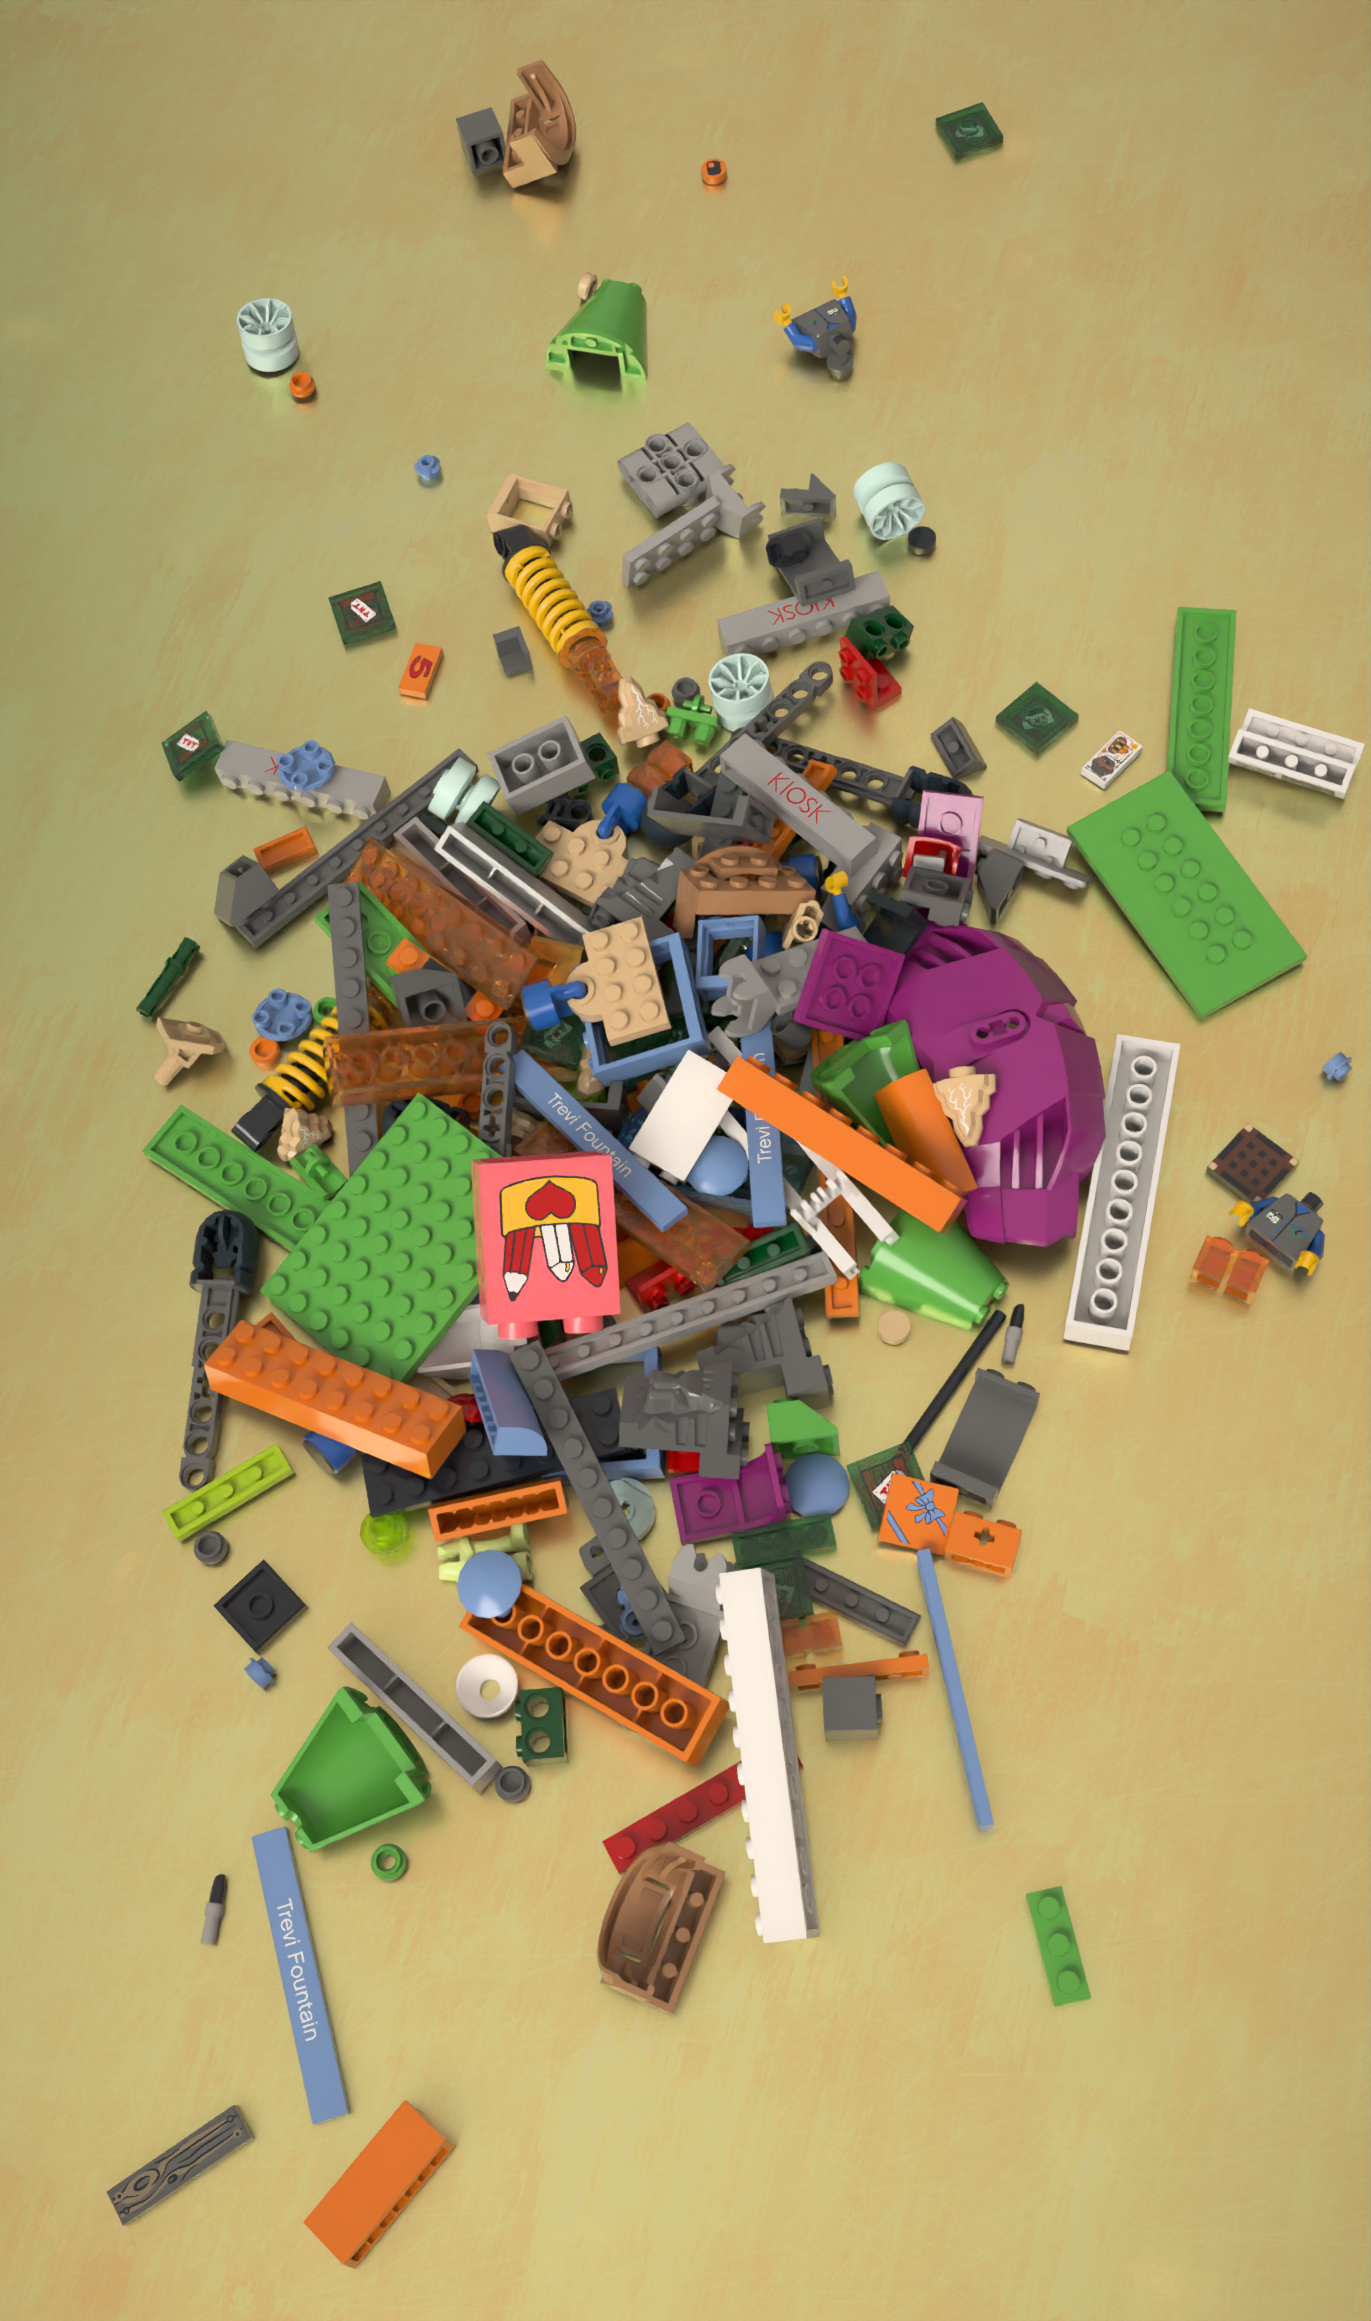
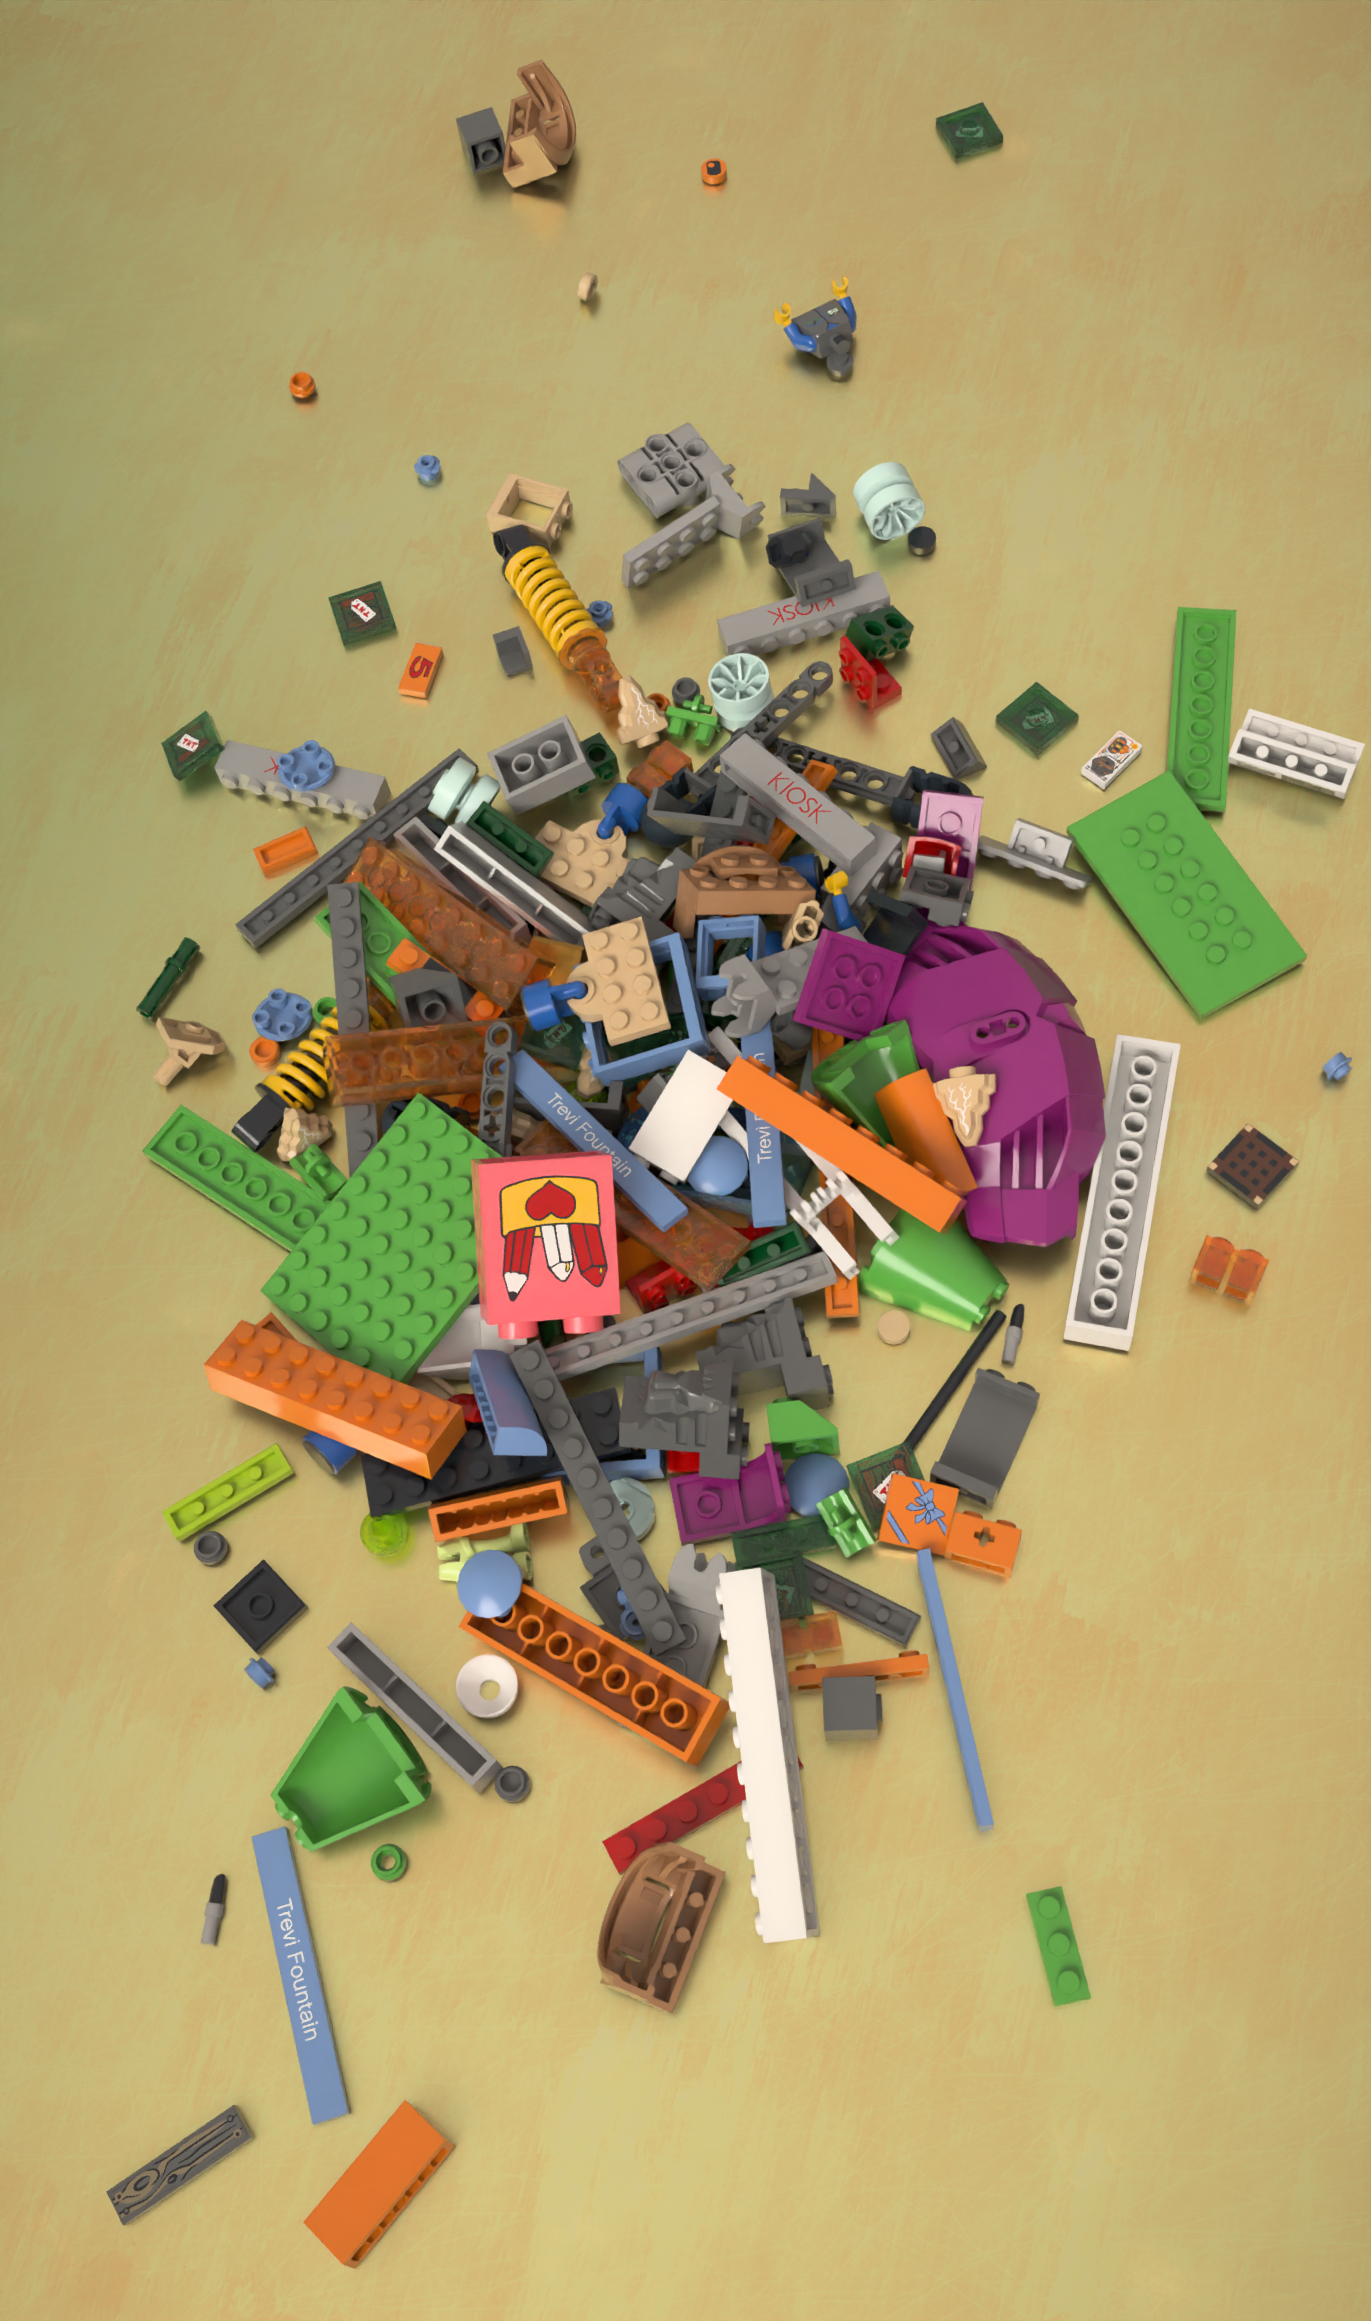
(221, 1295): piece -> none
(242, 890): dark grey slope -> none
(268, 334): light aqua wheel -> none
(550, 1725): dark green brick -> none
(566, 812): black piece -> none
(607, 324): bright green cone -> none
(846, 1522): none -> bright green hips
(997, 882): dark grey slope -> none
(1285, 1229): dark grey torso -> none

